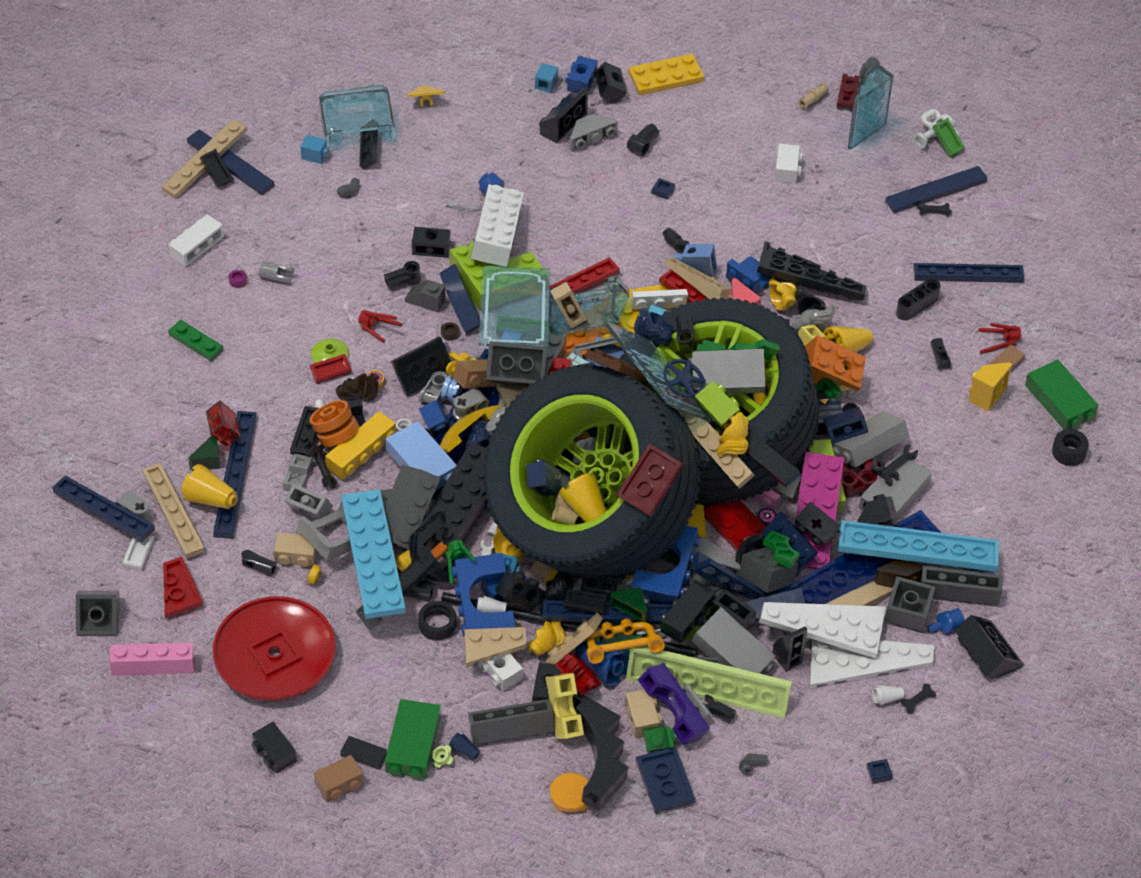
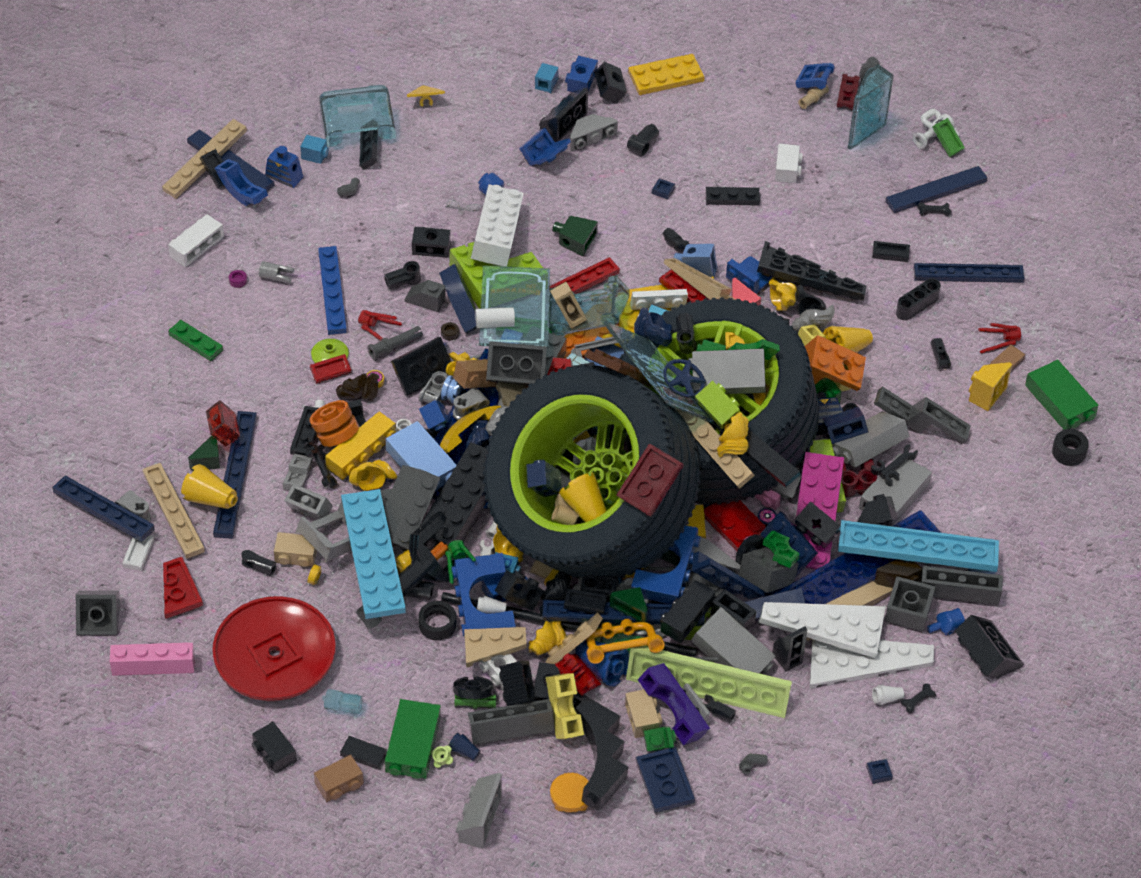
(238, 184): none -> blue arch
(284, 167): none -> blue torso
(332, 290): none -> blue plate
(341, 701): none -> clear light blue piece
(371, 475): none -> yellow hair
(387, 345): none -> dark grey pin
(473, 689): none -> black tile
(480, 811): none -> light grey slope
(486, 702): none -> bright green pin
(494, 317): none -> white brick
(517, 683): none -> black brick
(542, 148): none -> blue bracket
(576, 234): none -> dark green torso
(731, 339): none -> yellow tile
(732, 196): none -> black plate
(810, 73): none -> blue plate
(890, 251): none -> black tile
(922, 414): none -> dark grey bracket

